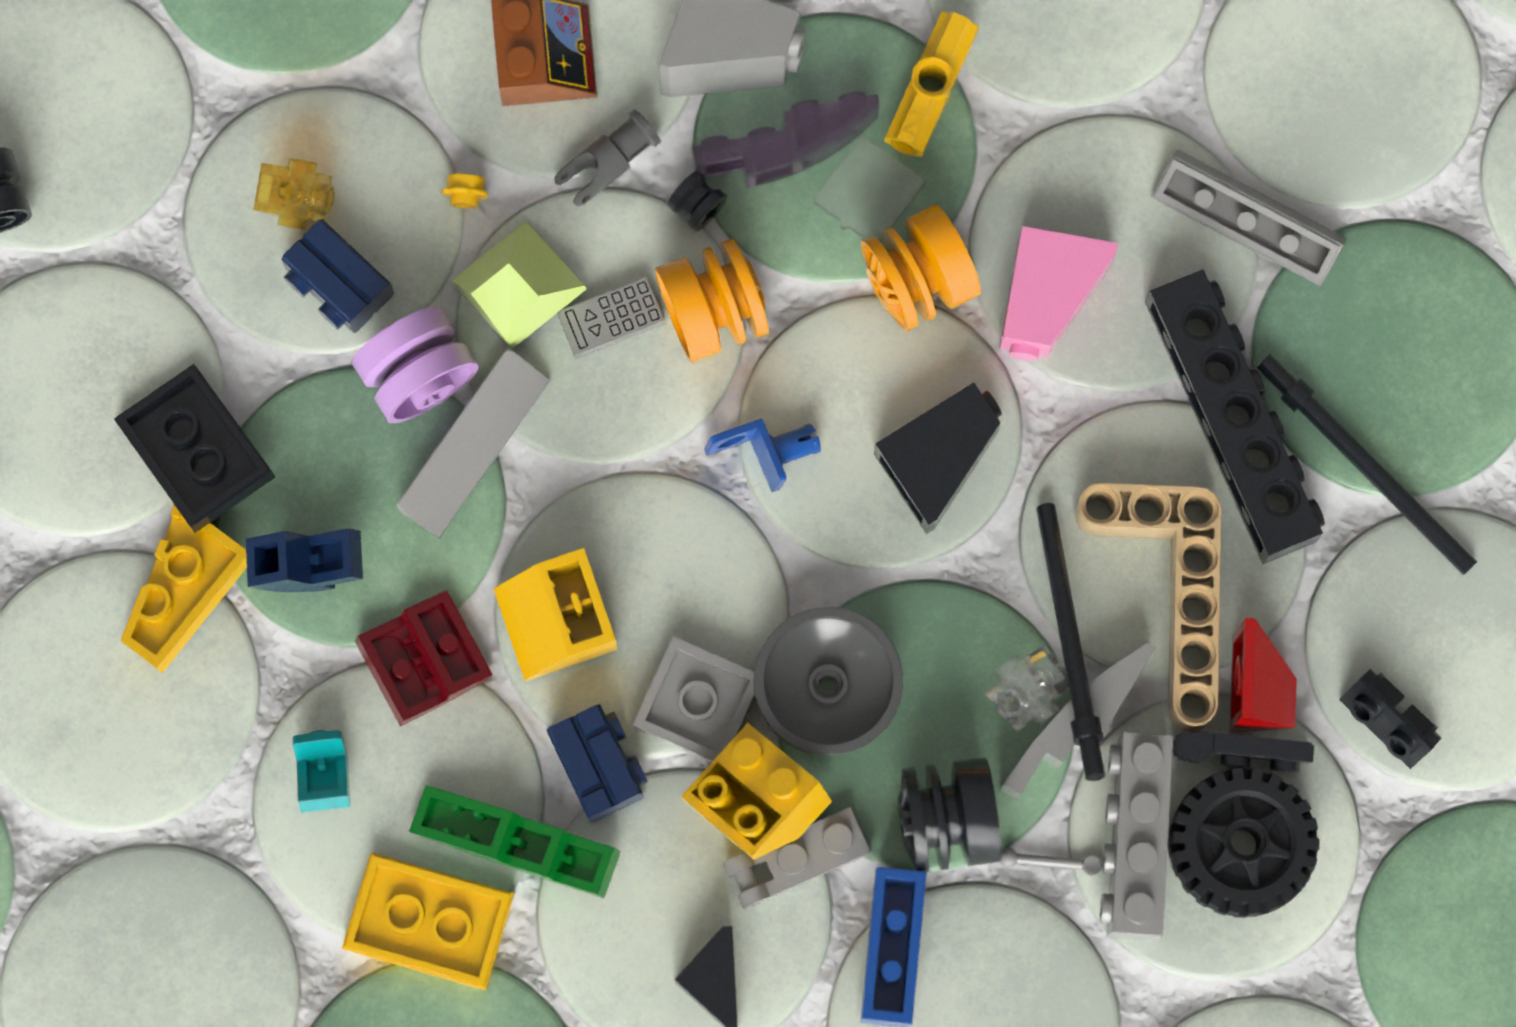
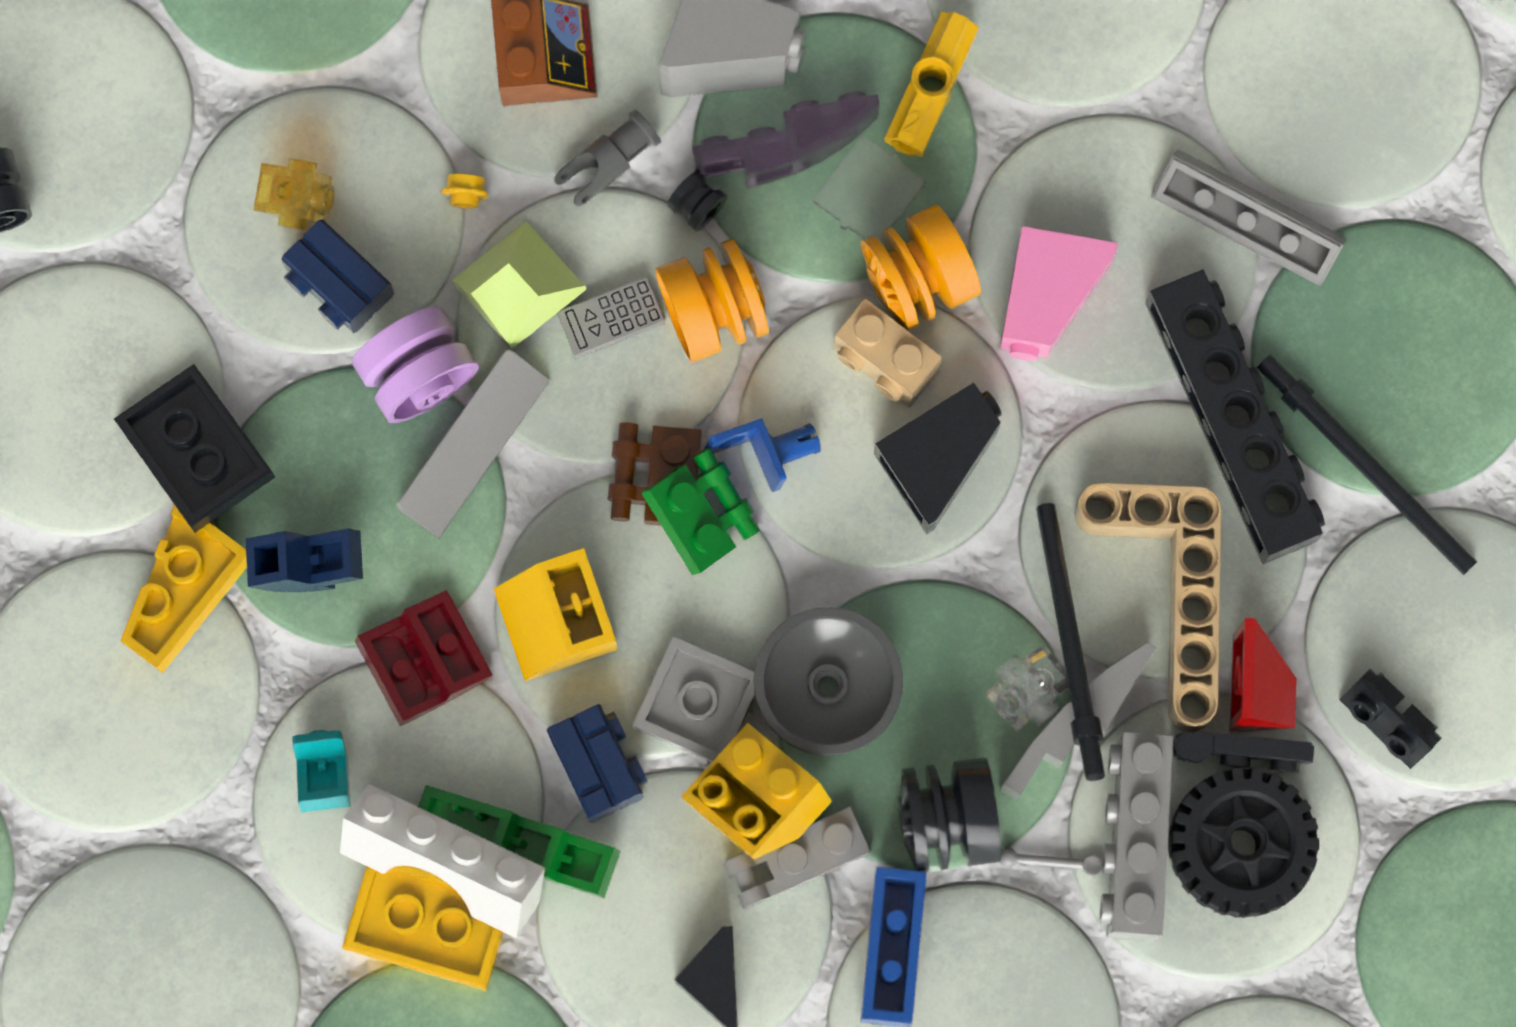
(491, 880): none -> white arch
(668, 450): none -> reddish brown plate
(689, 517): none -> green plate
(886, 353): none -> tan brick

